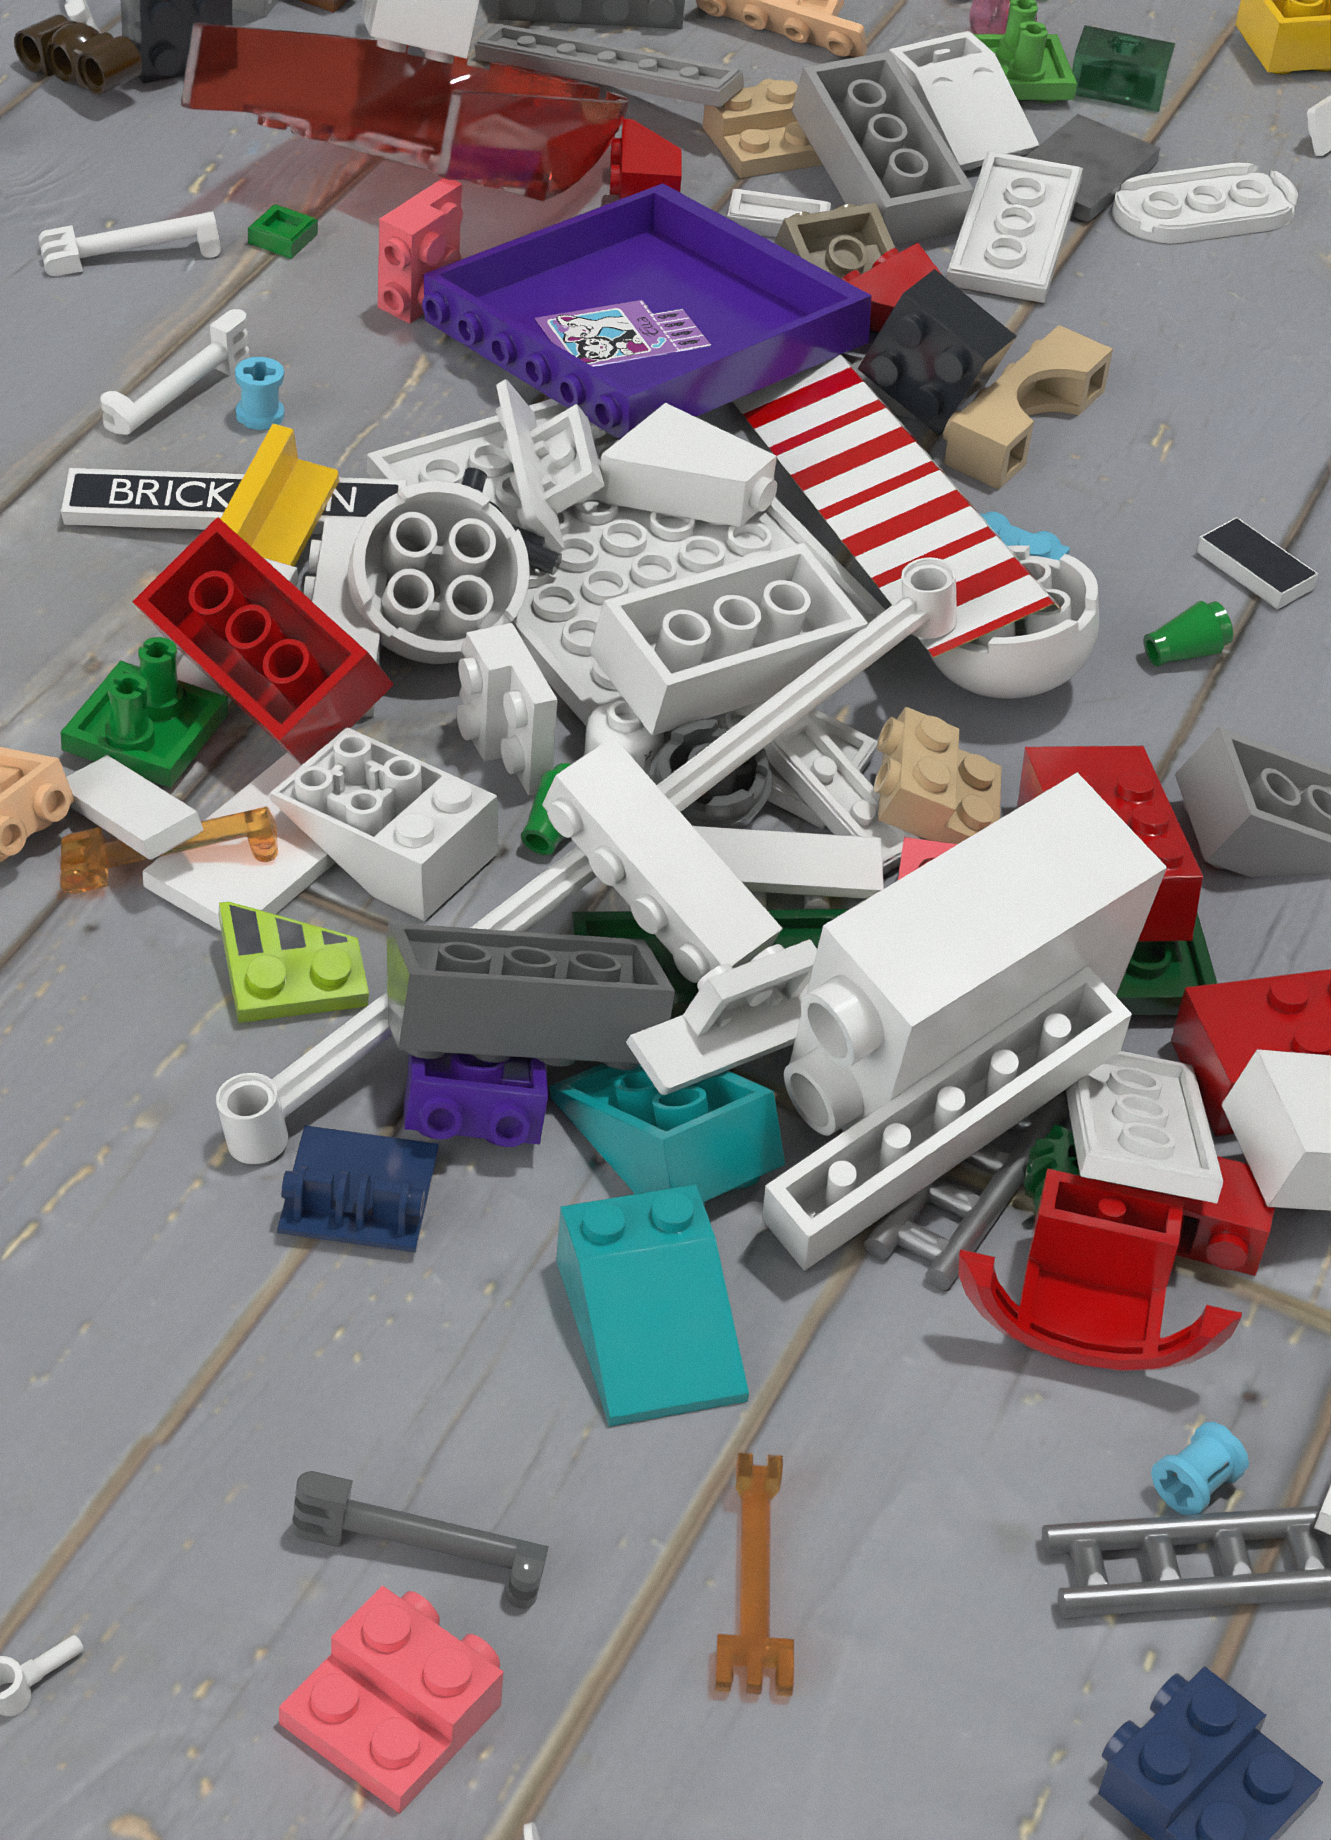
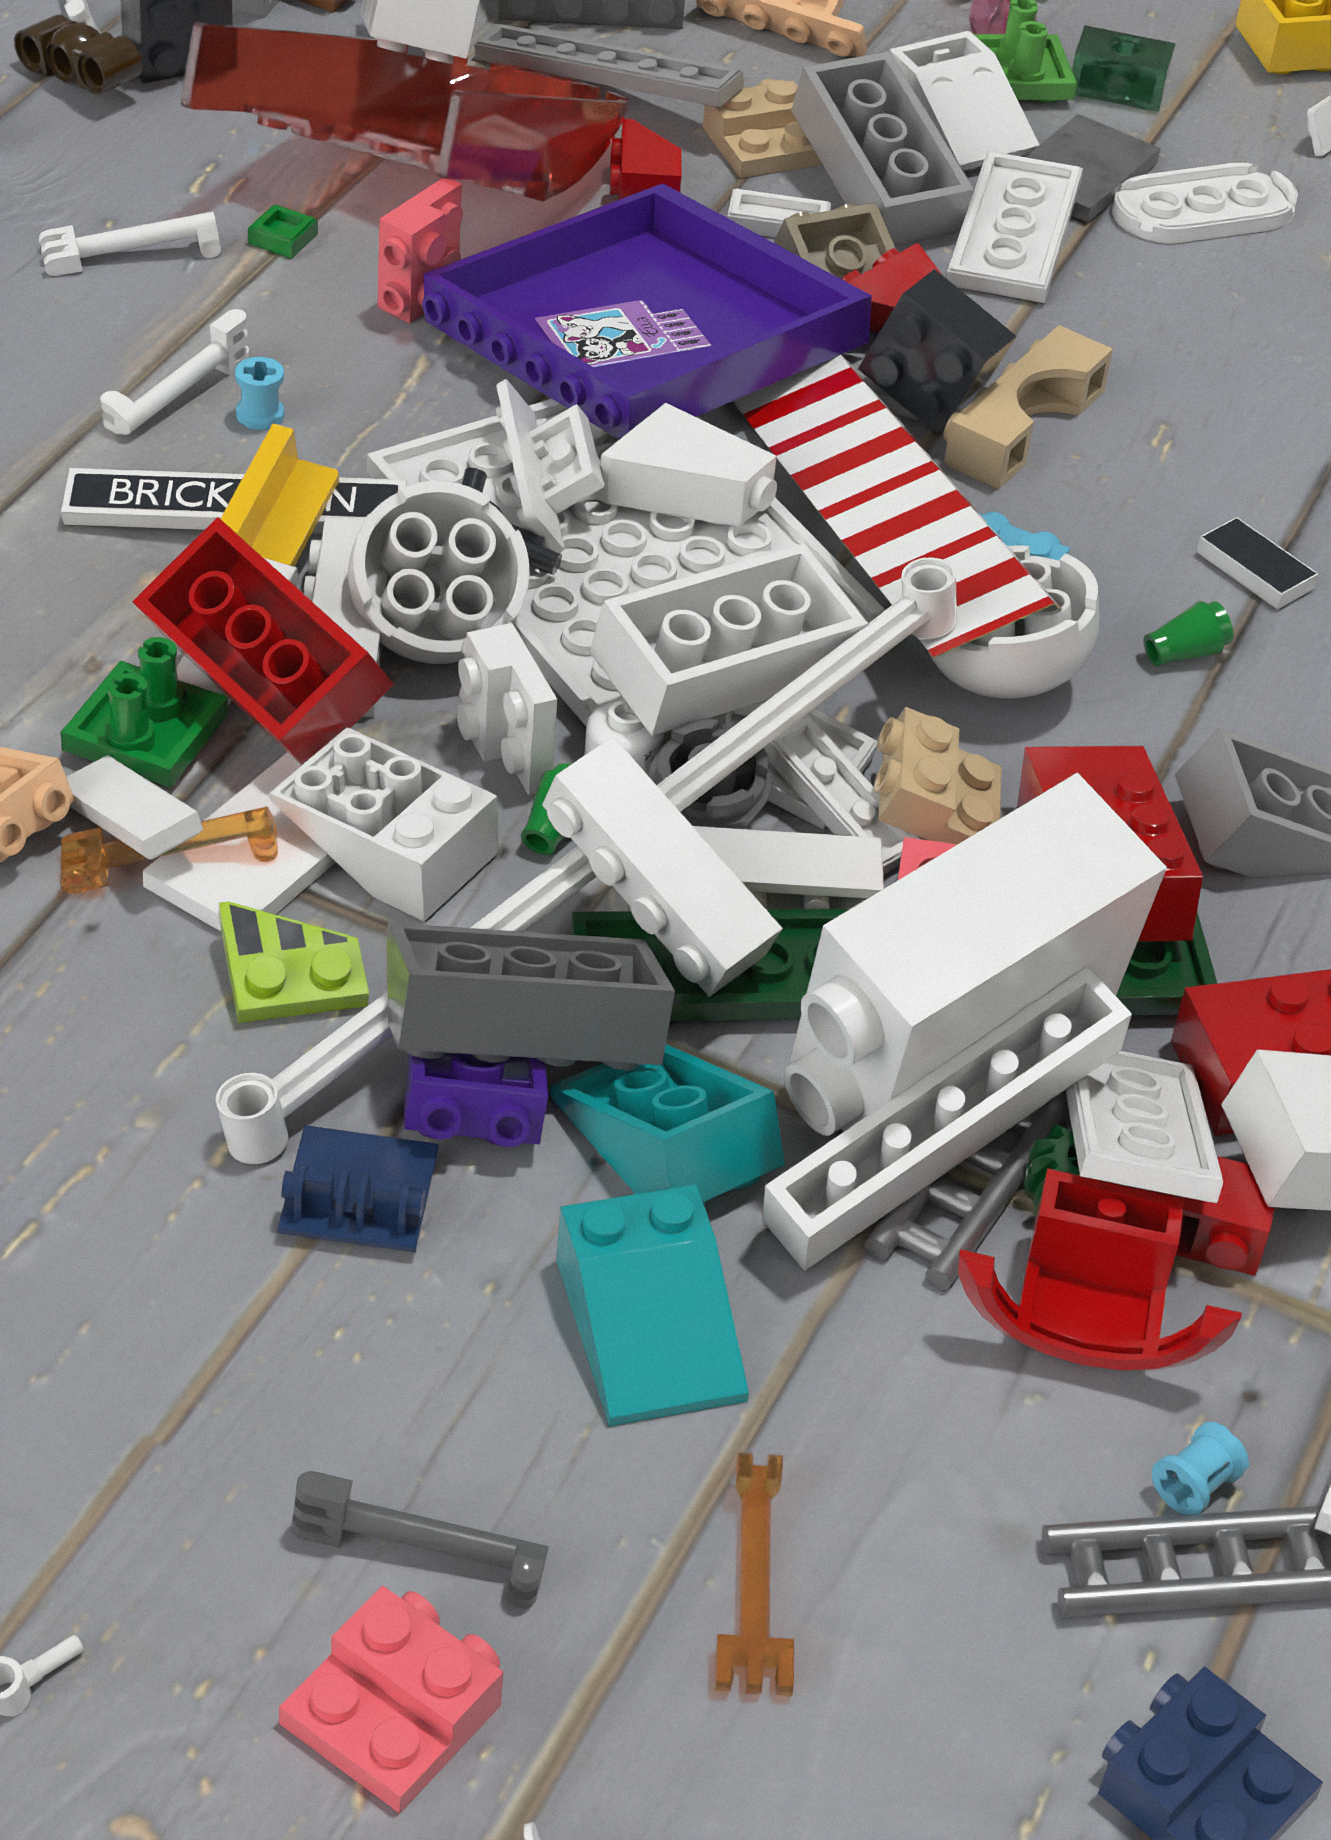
(731, 1019): white bracket -> none

